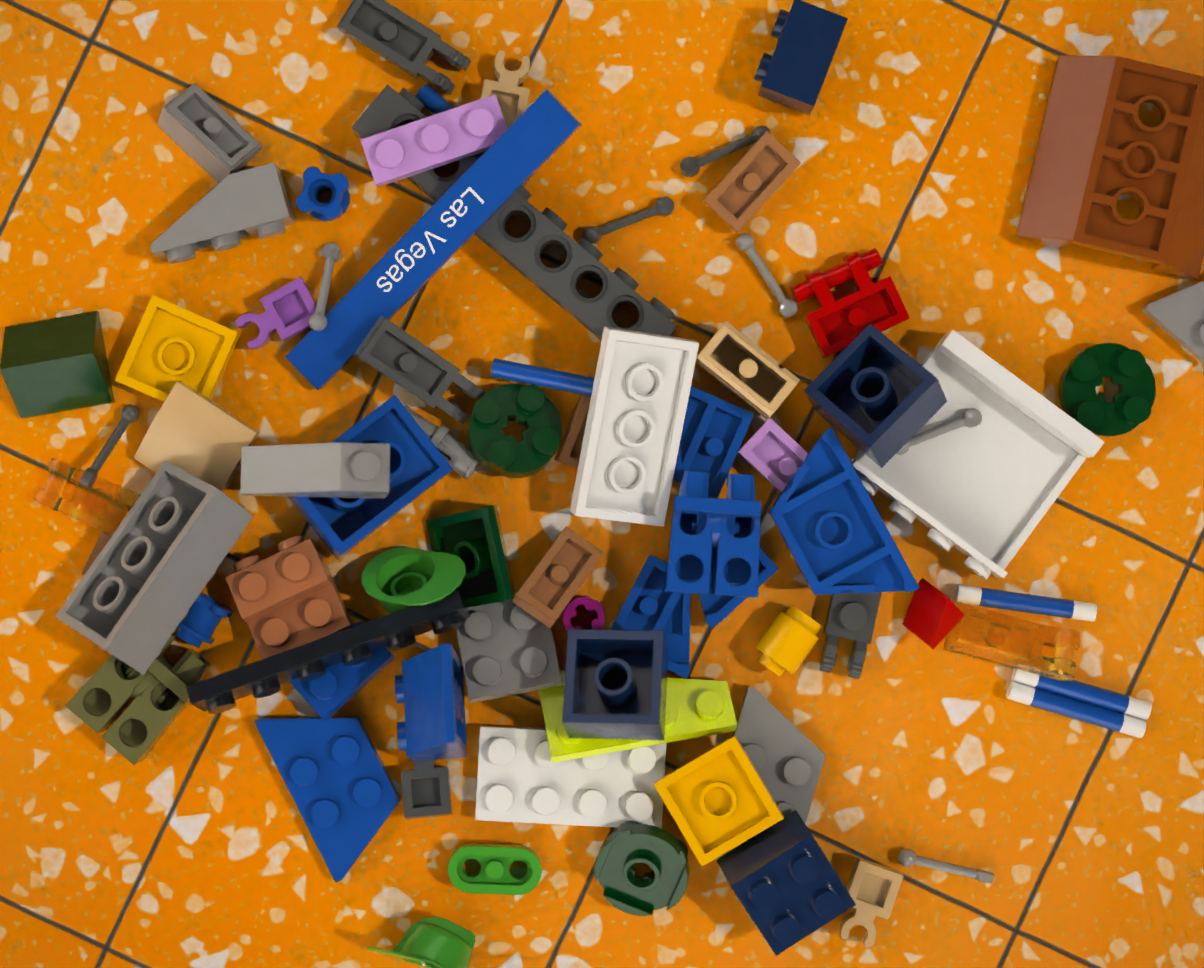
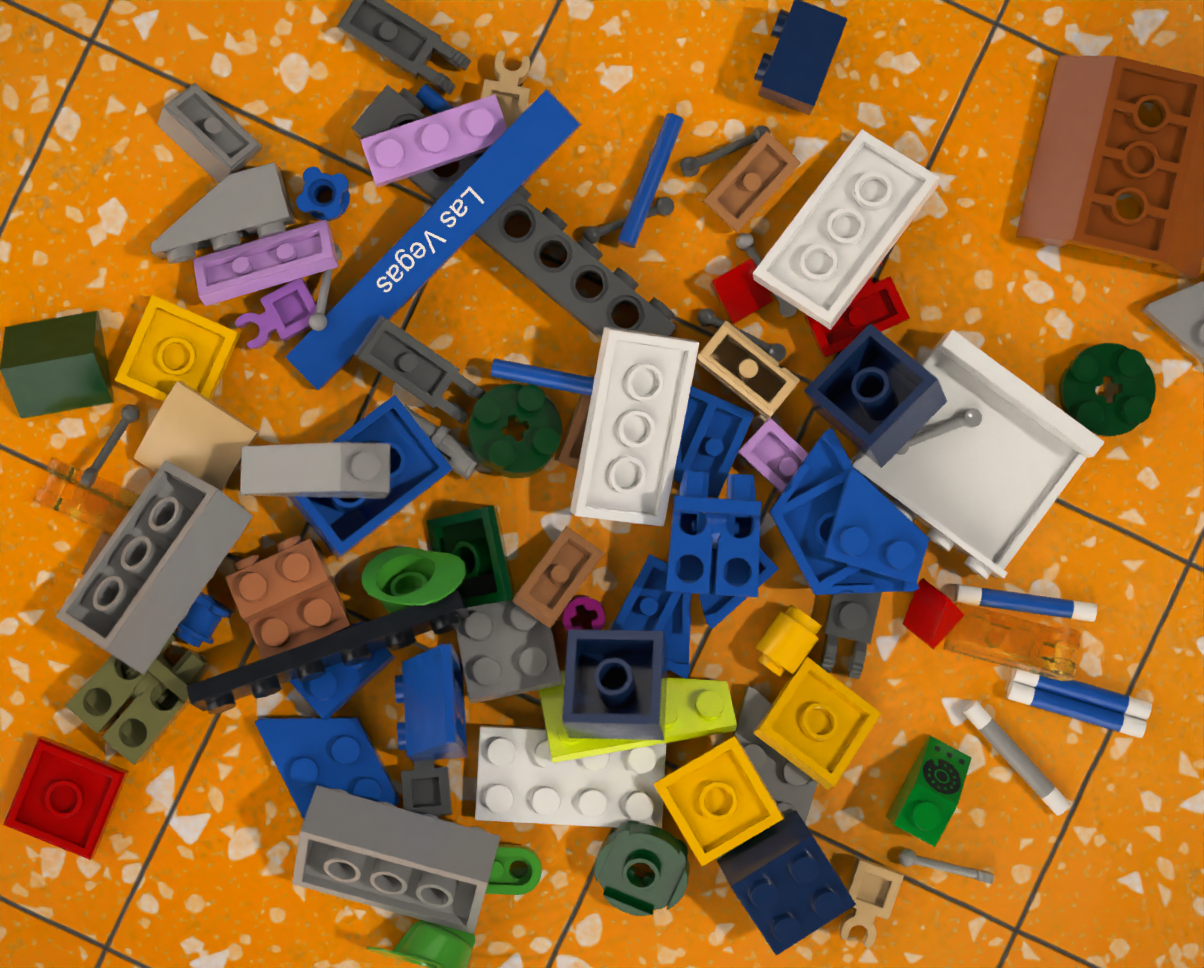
(66, 797): none -> red plate
(265, 262): none -> lavender plate
(394, 859): none -> light grey slope
(650, 180): none -> blue bar
(707, 317): none -> dark grey hinge
(739, 292): none -> red slope
(817, 723): none -> yellow plate
(846, 229): none -> white plate
(874, 533): none -> blue wing
(930, 791): none -> green slope
(1016, 758): none -> light grey bar

